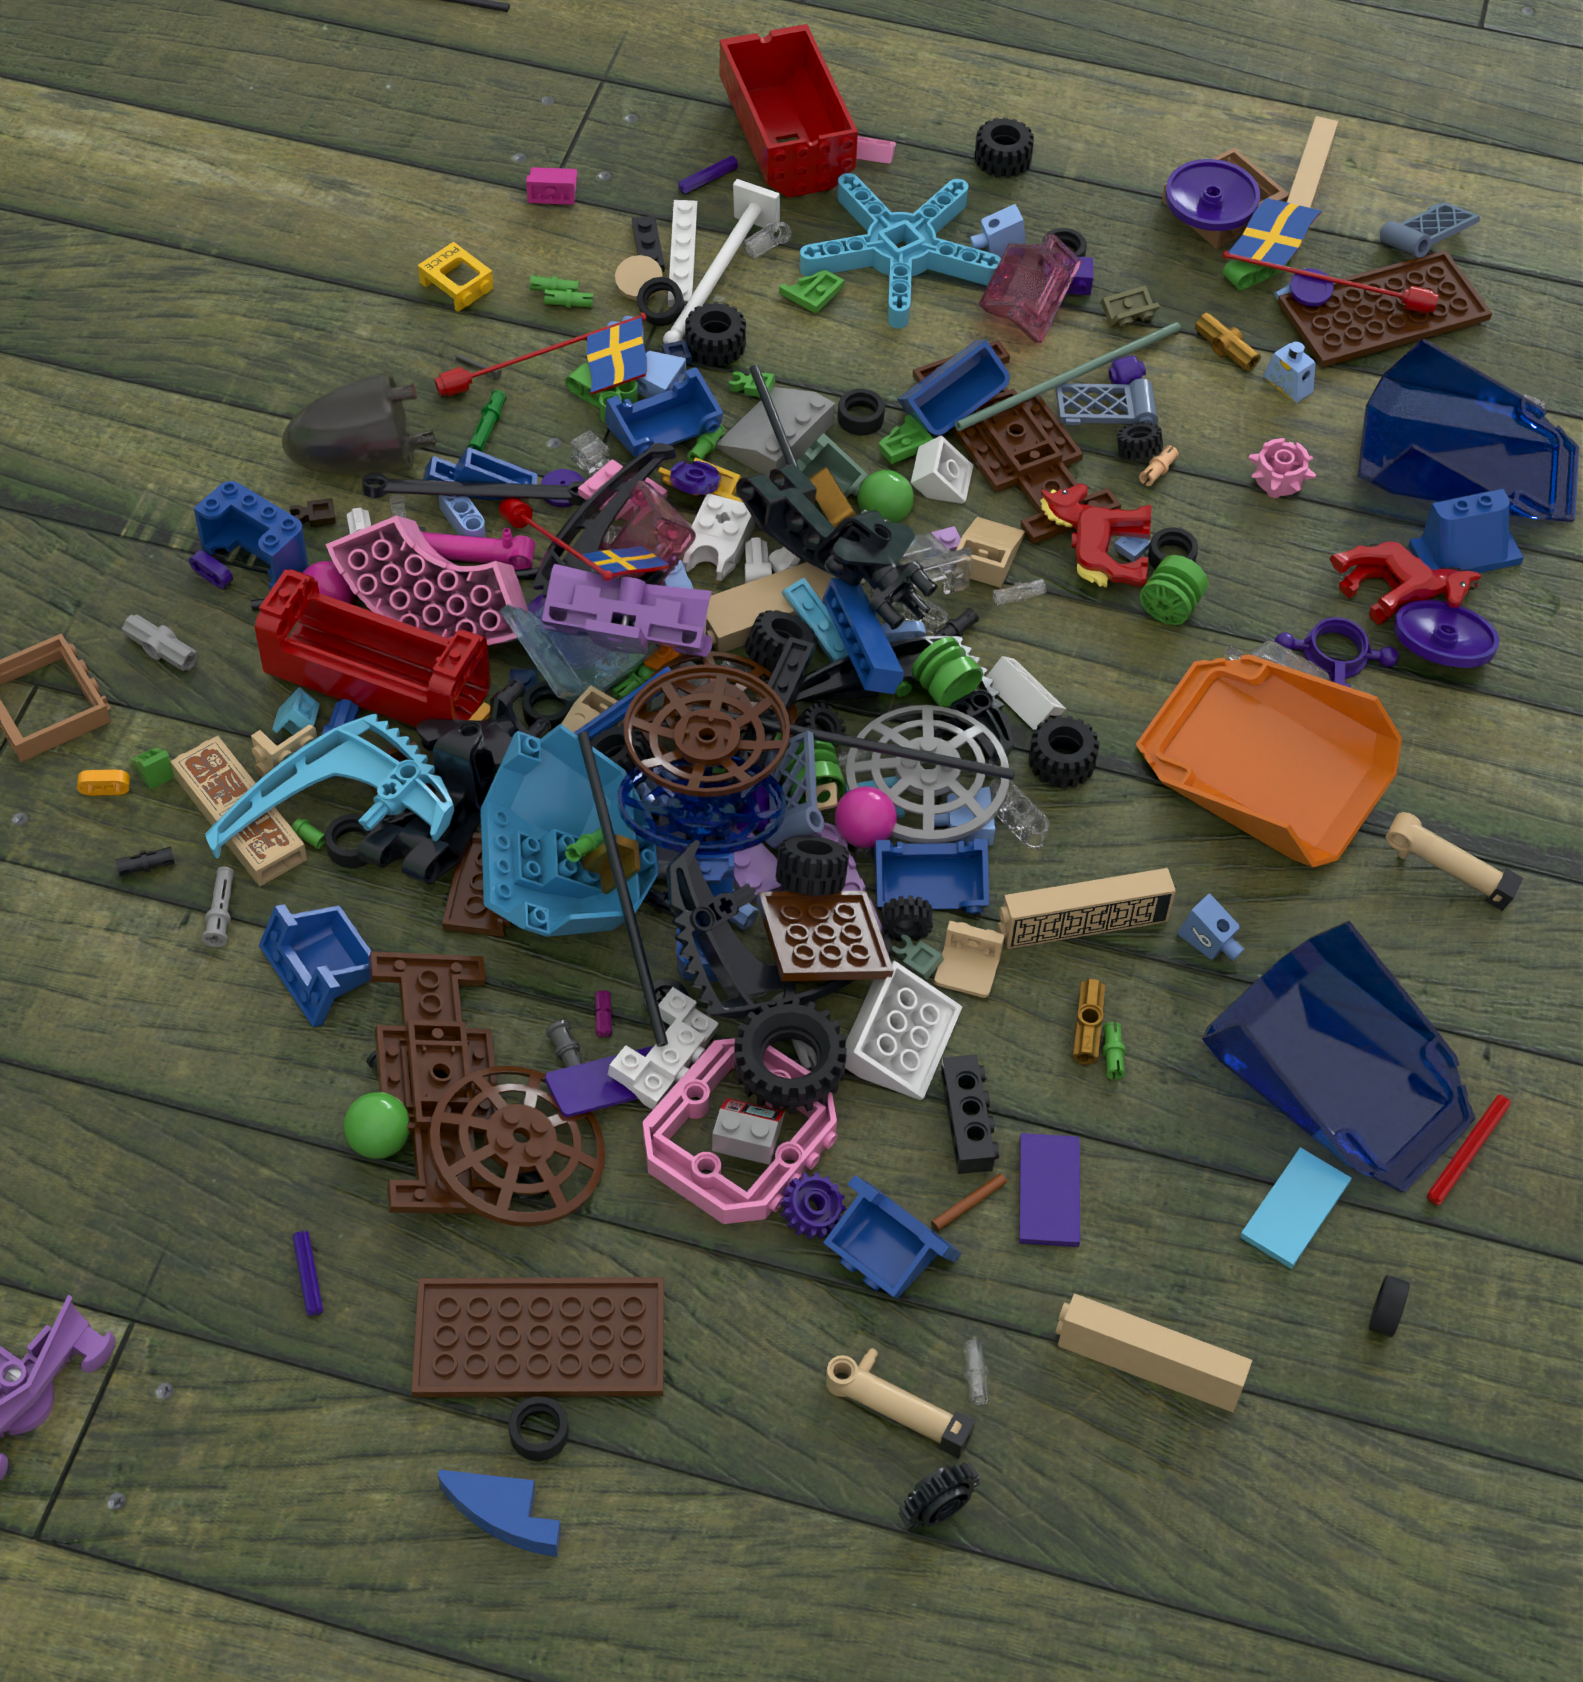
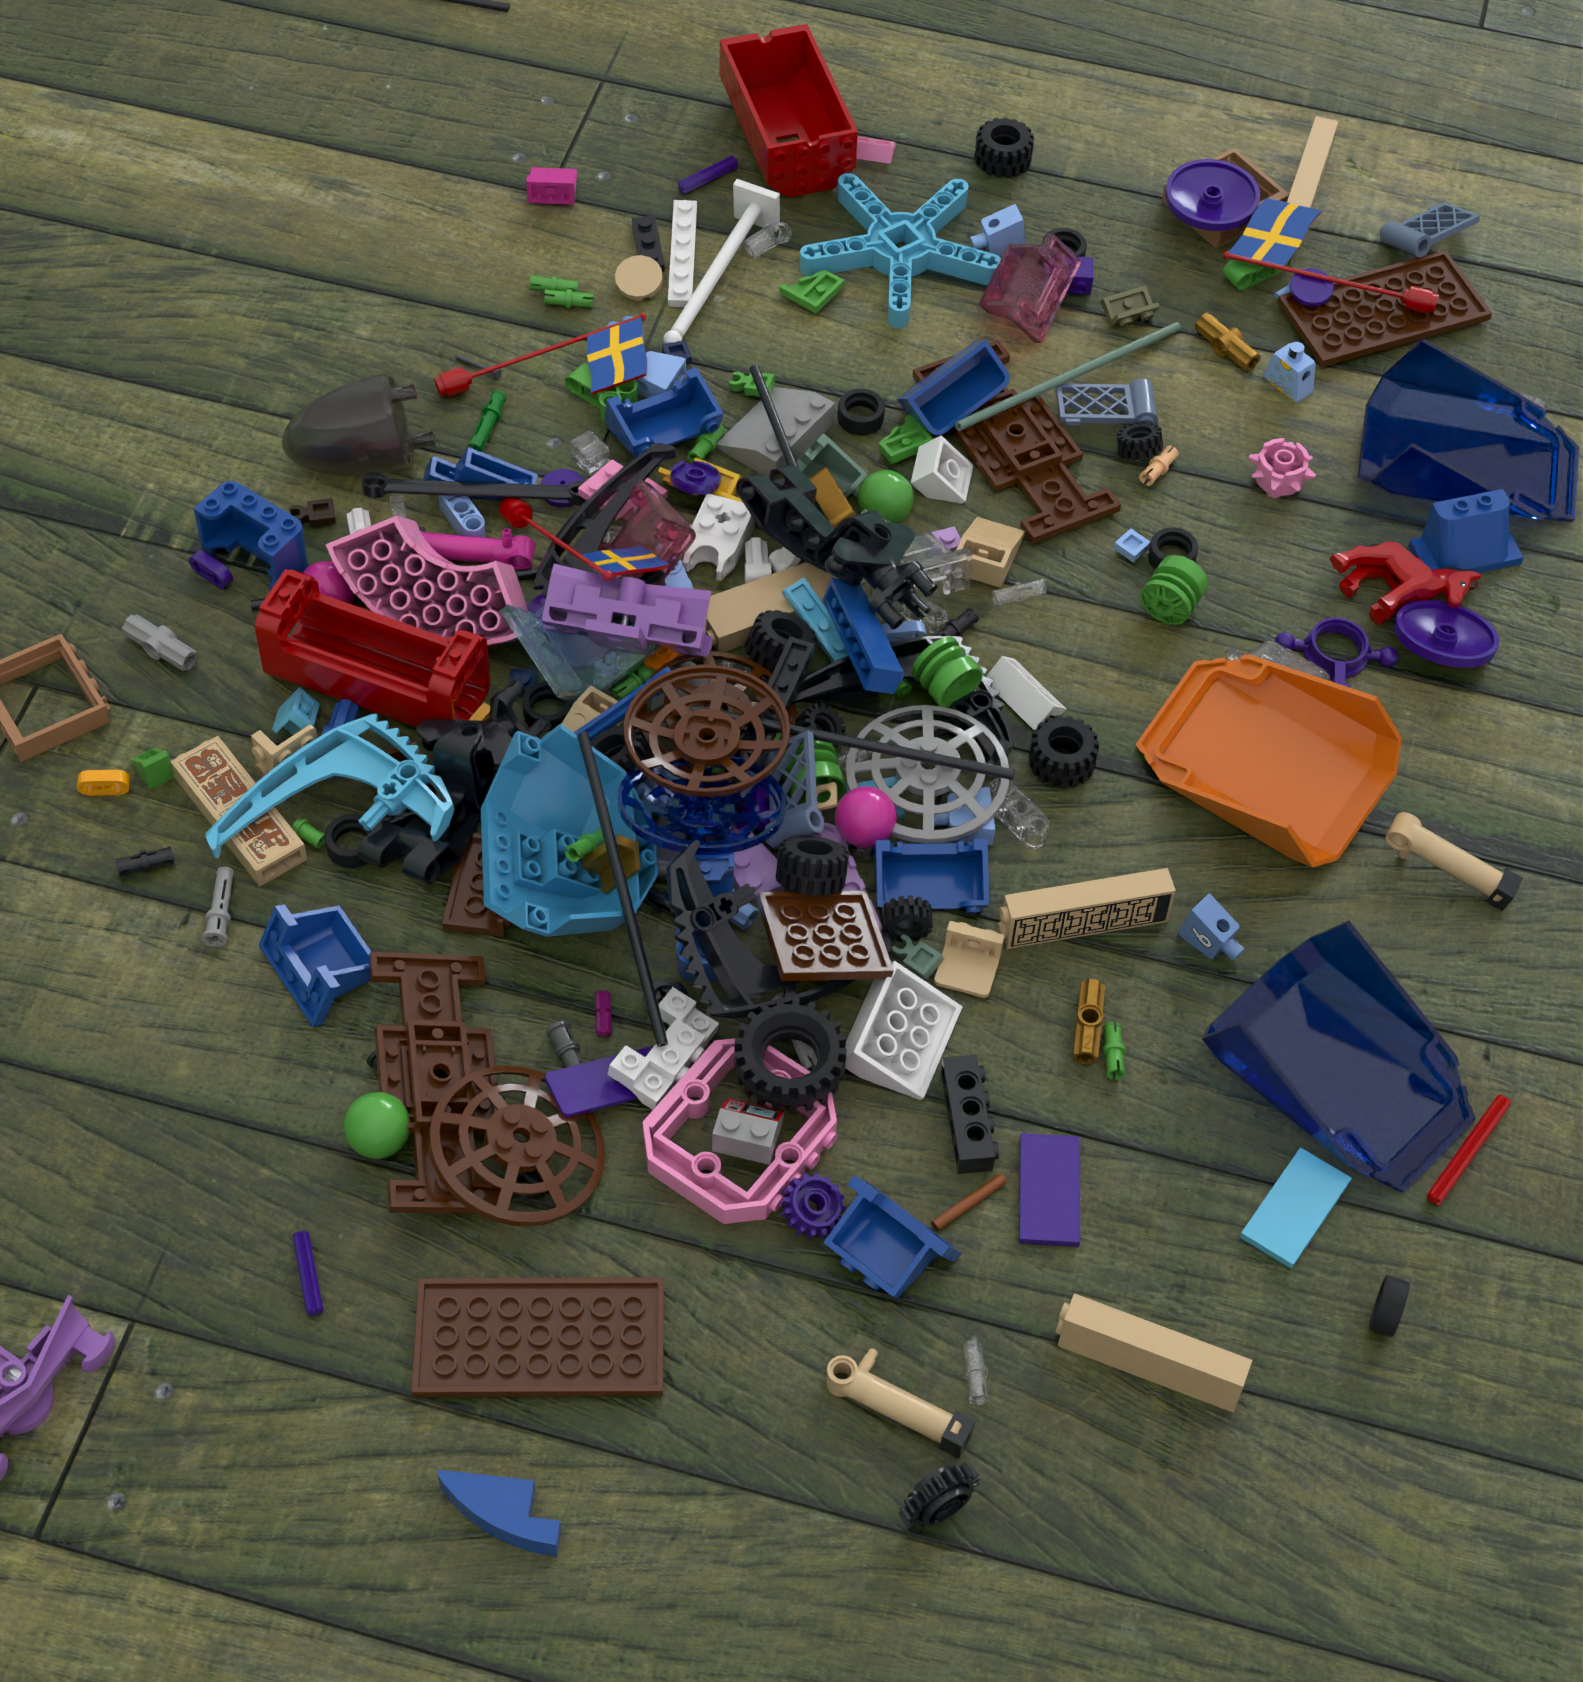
(438, 265): yellow window -> none
(532, 1406): black tyre -> none
(658, 284): black tyre -> none
(715, 334): black tyre -> none
(1094, 534): red animal -> none
(1126, 370): dark purple head -> none

